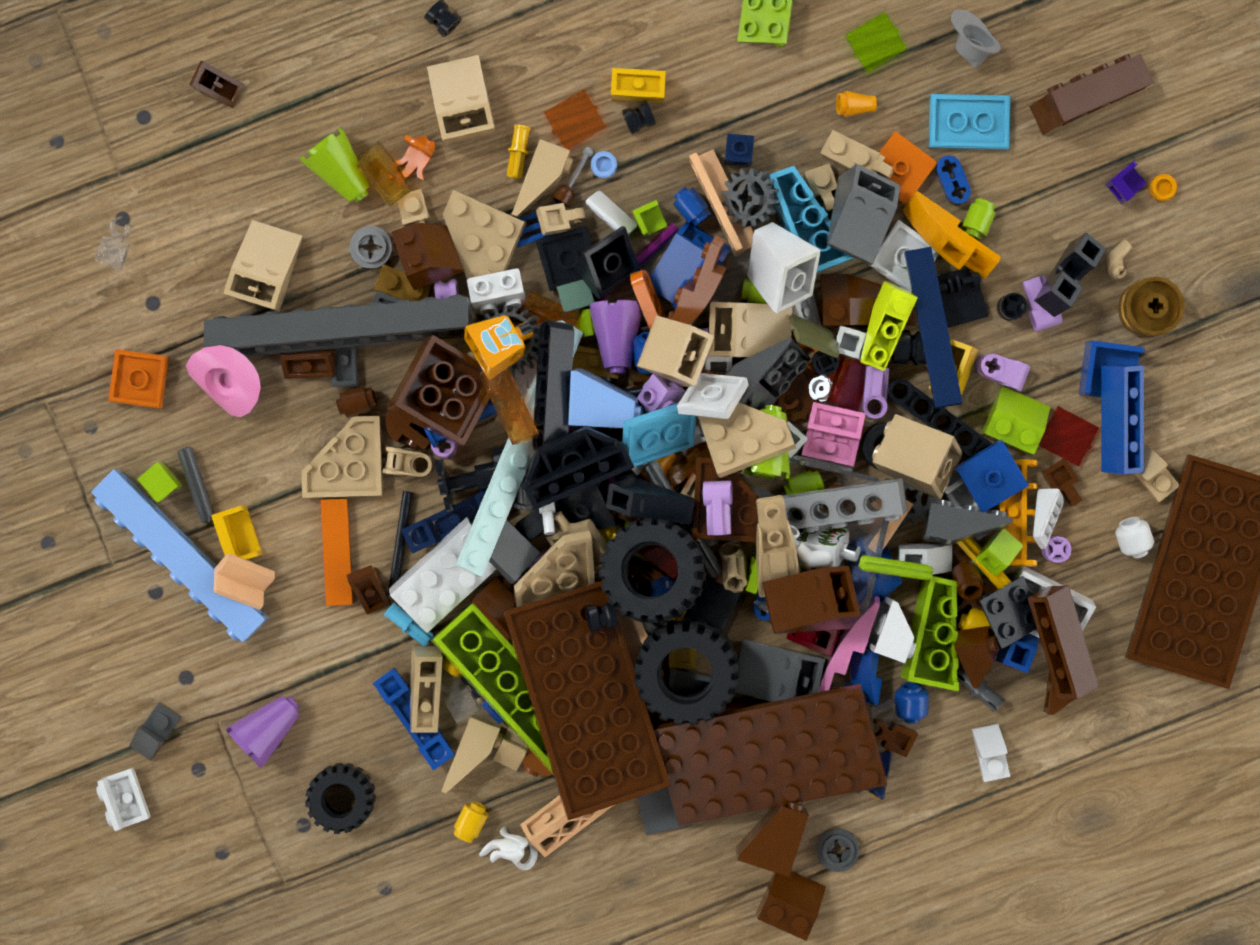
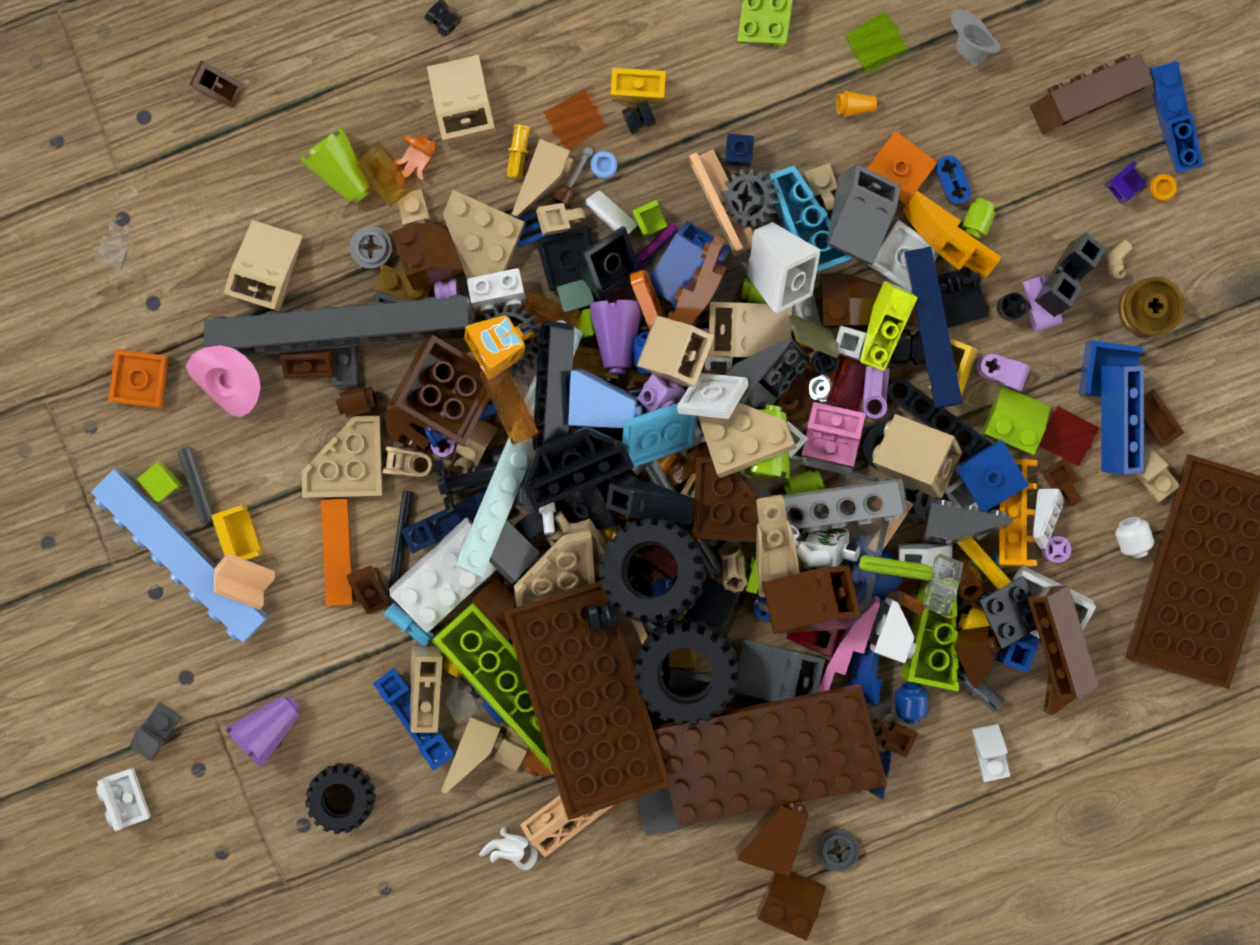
(470, 821): yellow brick -> none
(474, 450): none -> tan slope
(691, 206): blue brick -> none
(717, 499): lavender piece -> none
(849, 152): tan hinge -> none
(907, 601): none -> clear orange tile
(943, 585): none -> clear slope
(969, 122): medium azure tile -> none
(999, 552): lime panel -> none
(1159, 420): none -> reddish brown plate
(1174, 117): none -> blue slope

